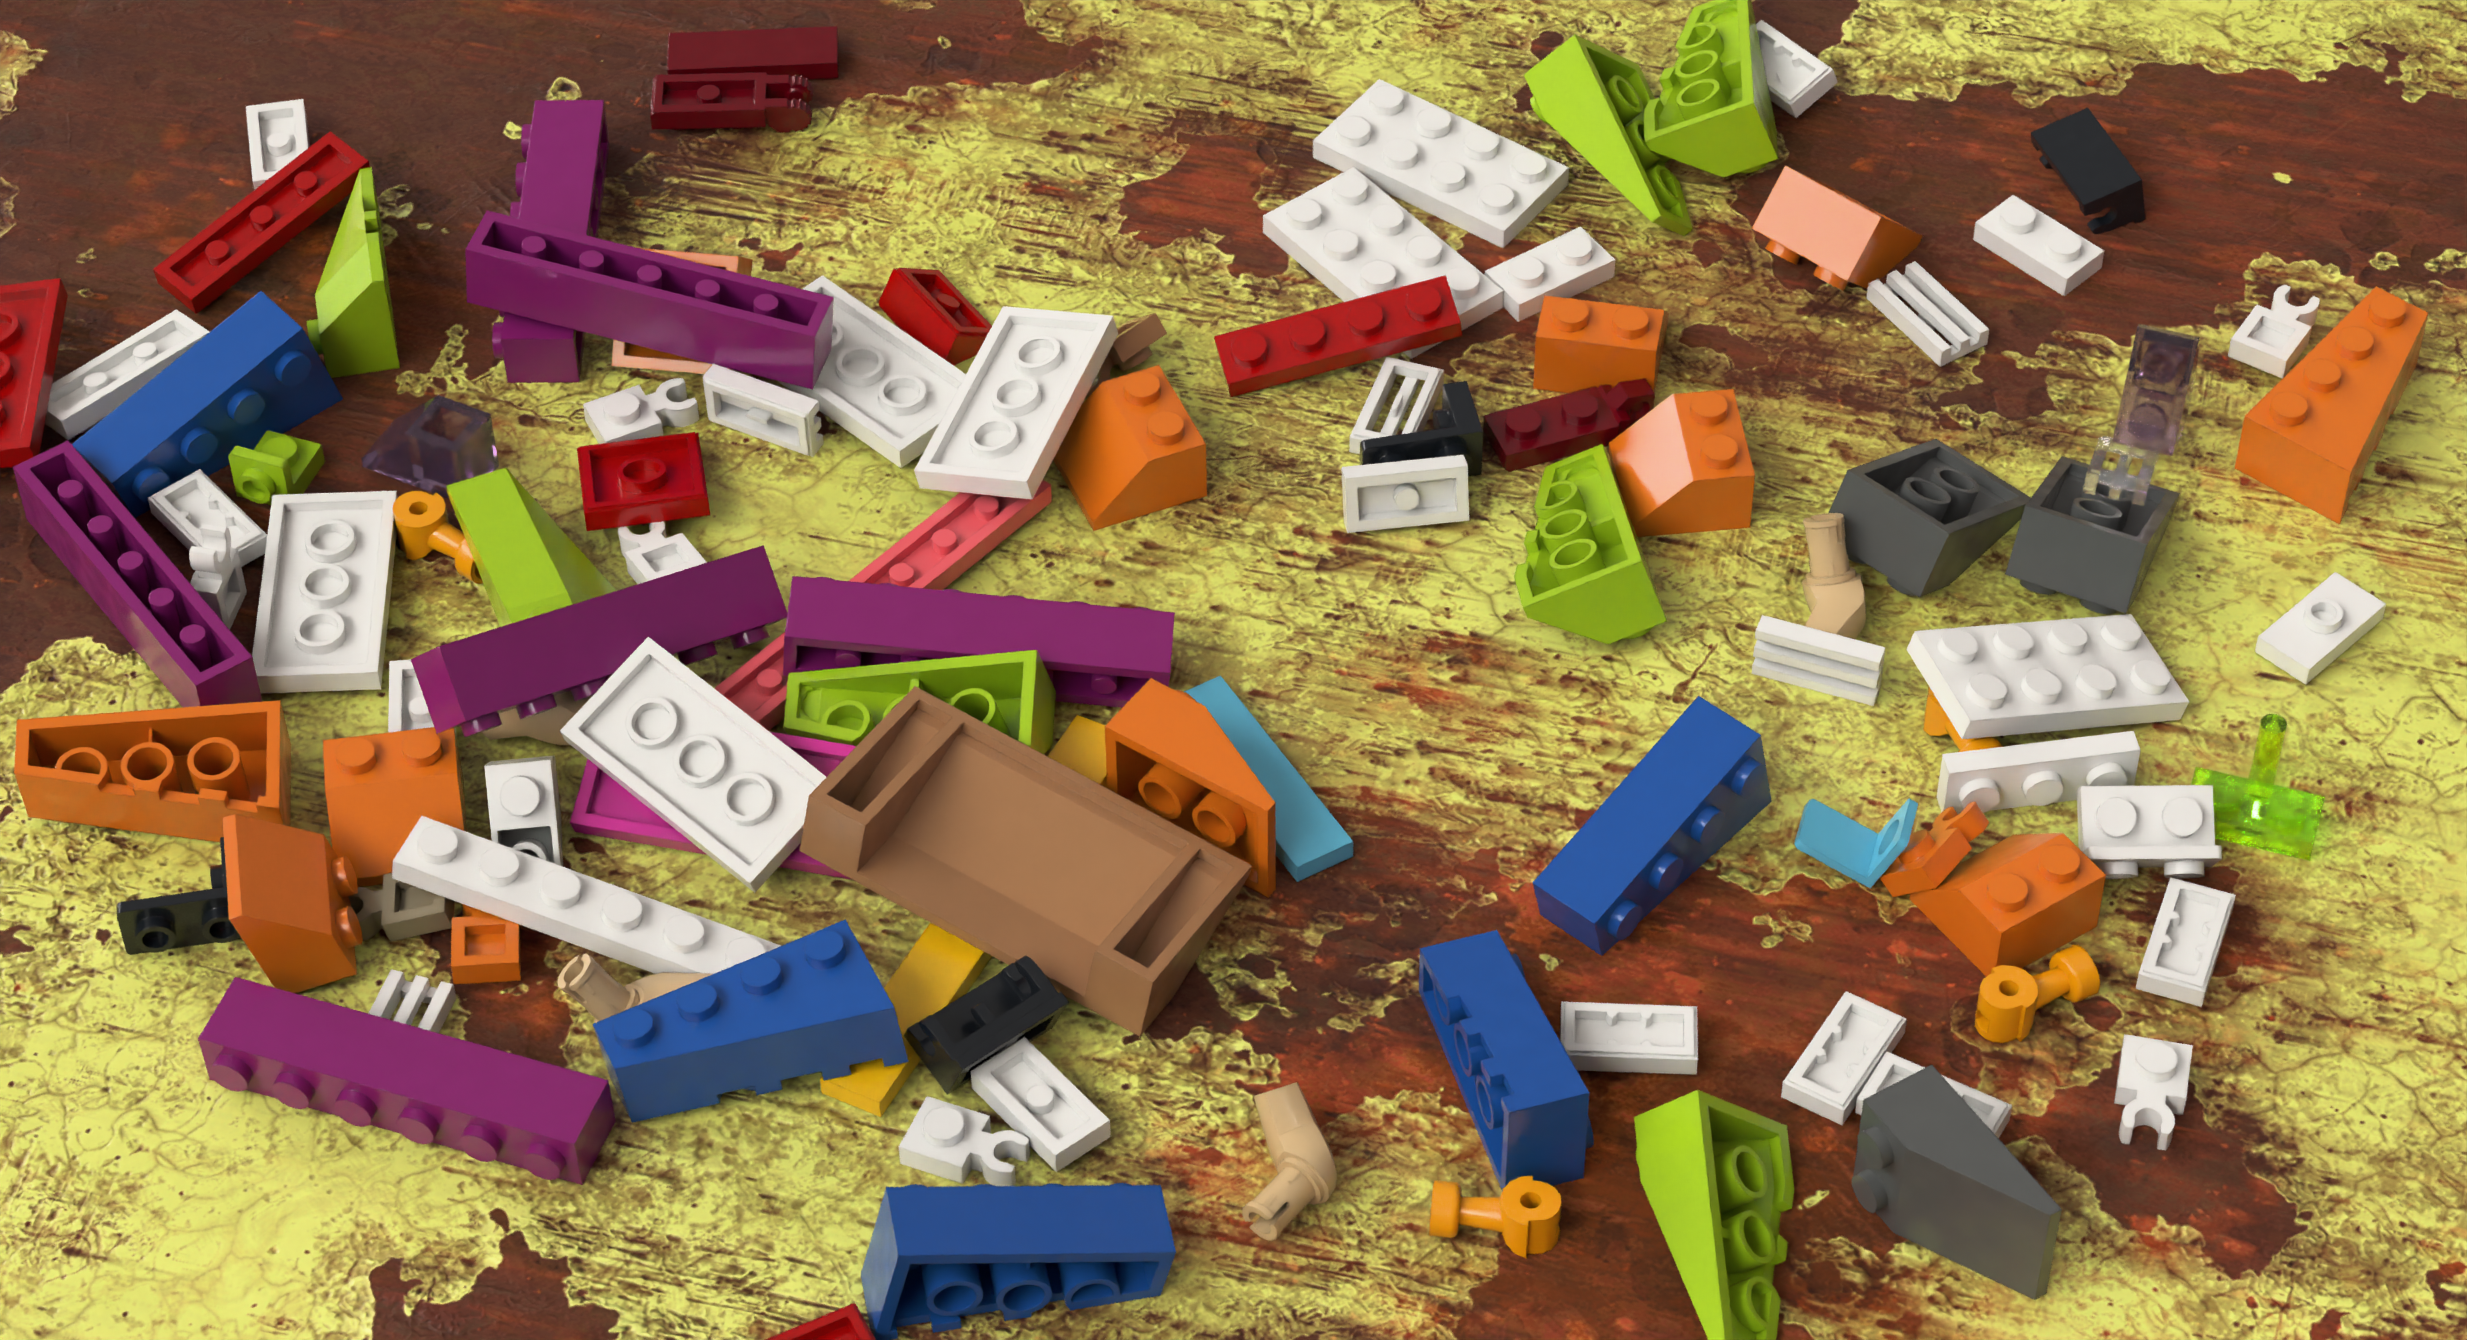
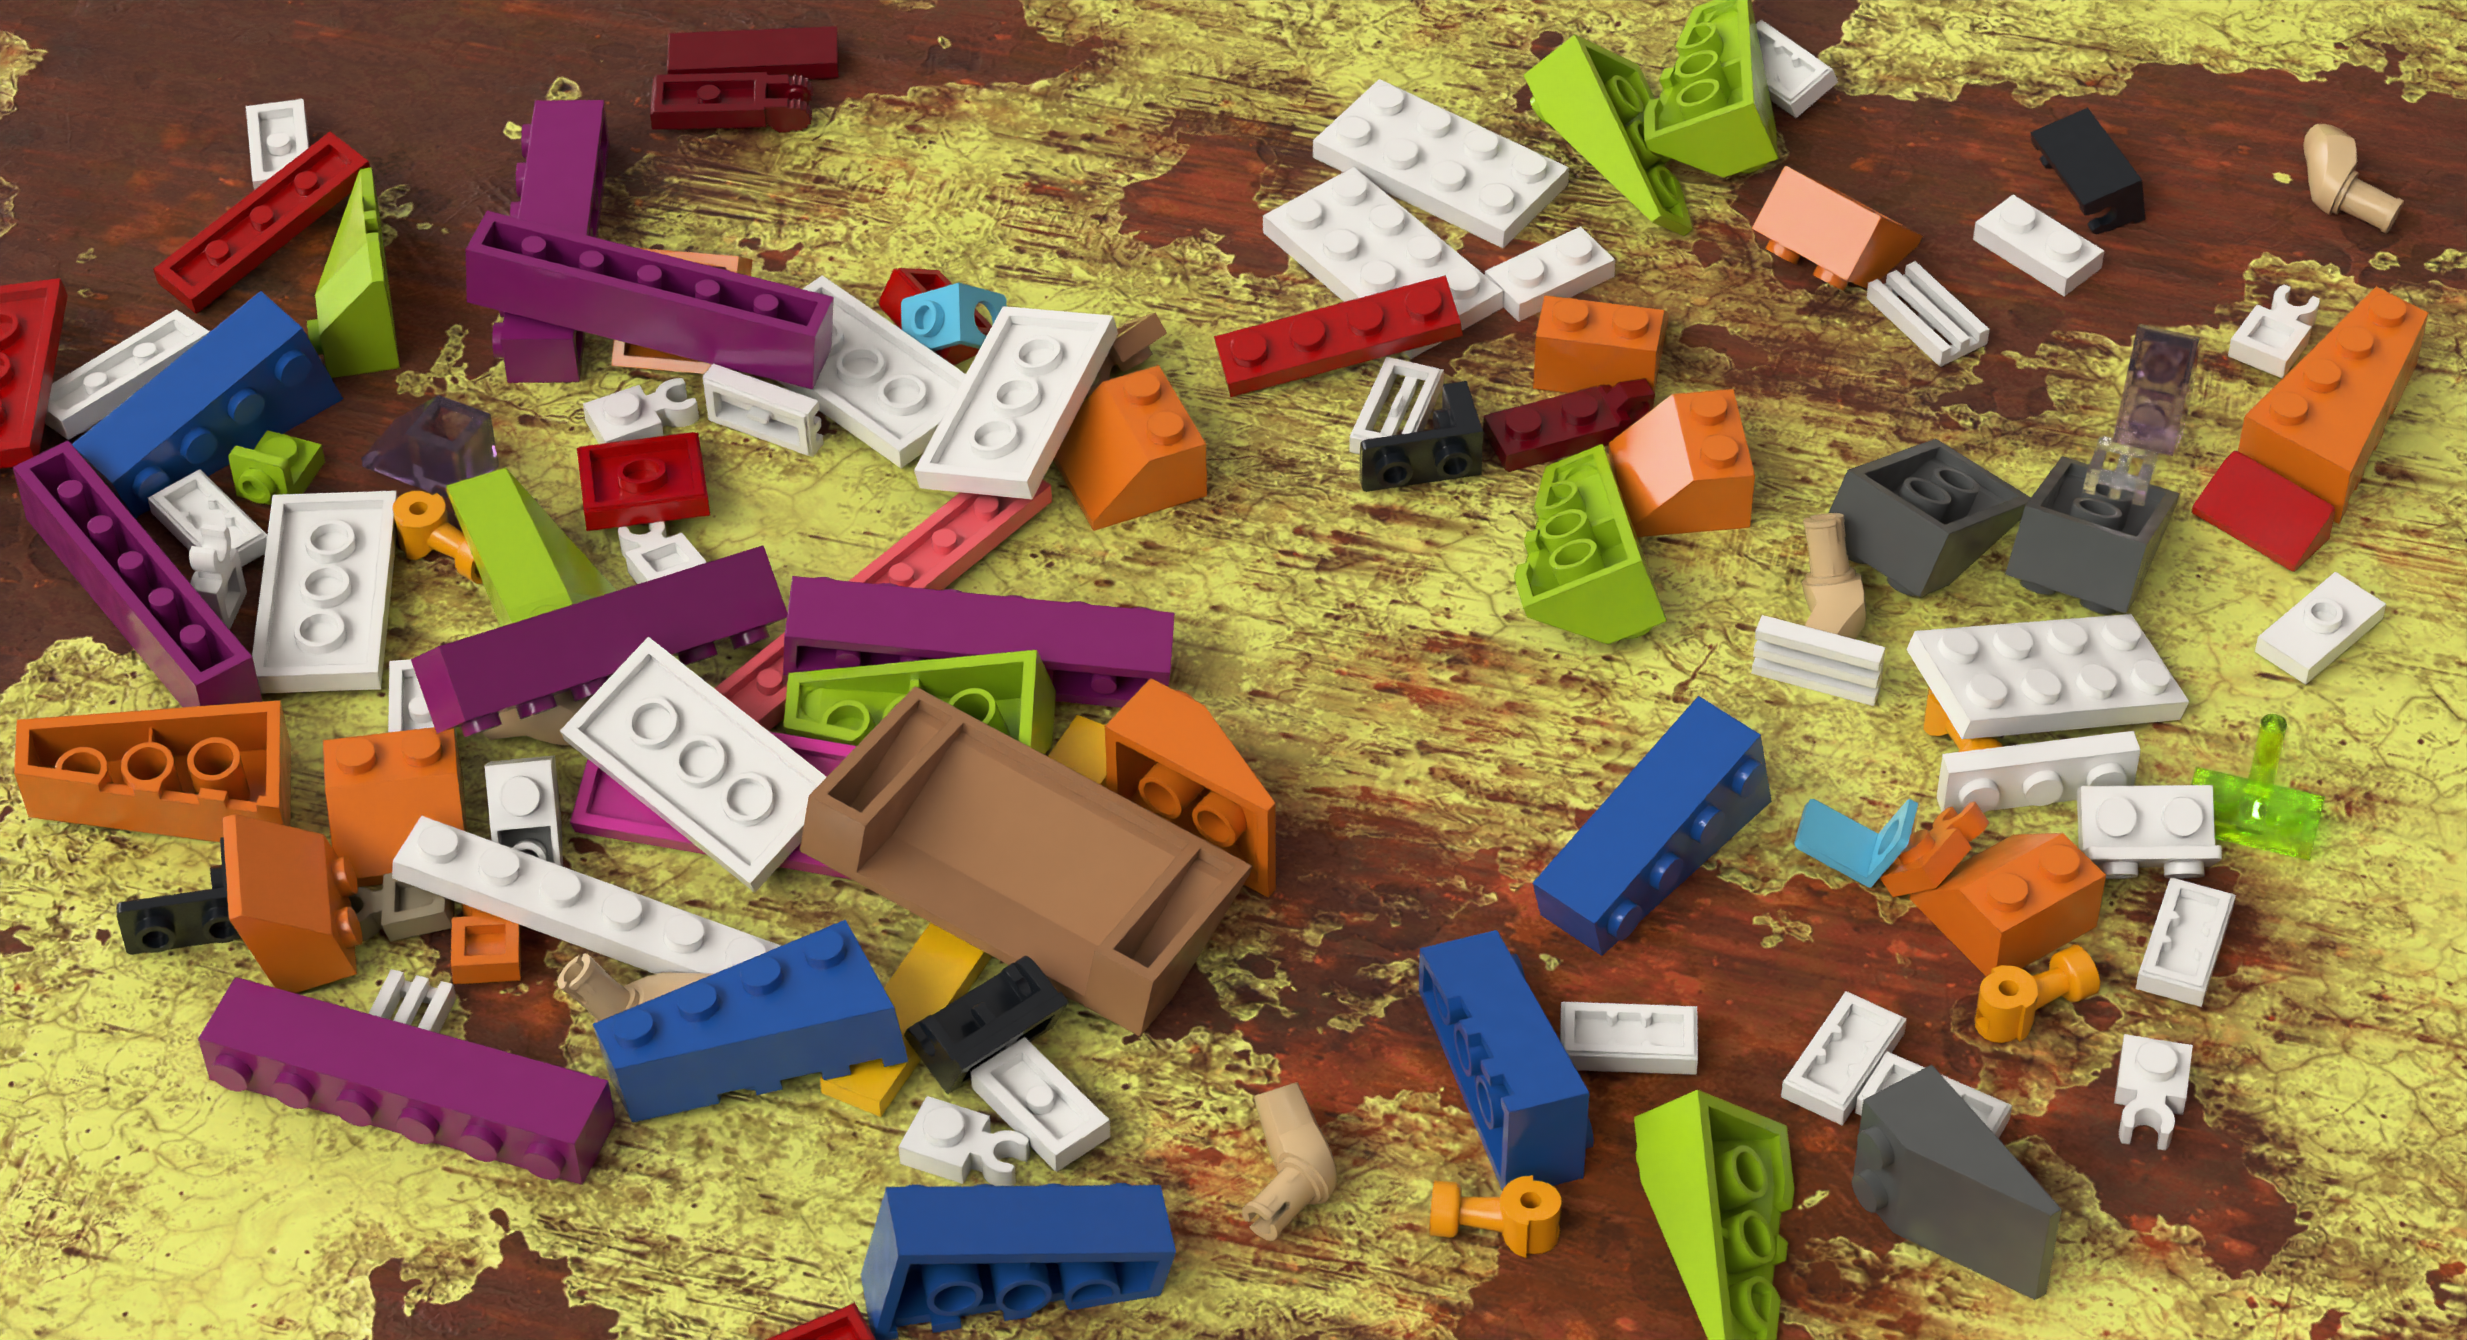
(947, 315): none -> medium azure bracket
(1305, 829): medium azure tile -> none
(1405, 493): white plate -> none
(2265, 511): none -> red slope
(2335, 183): none -> tan arm

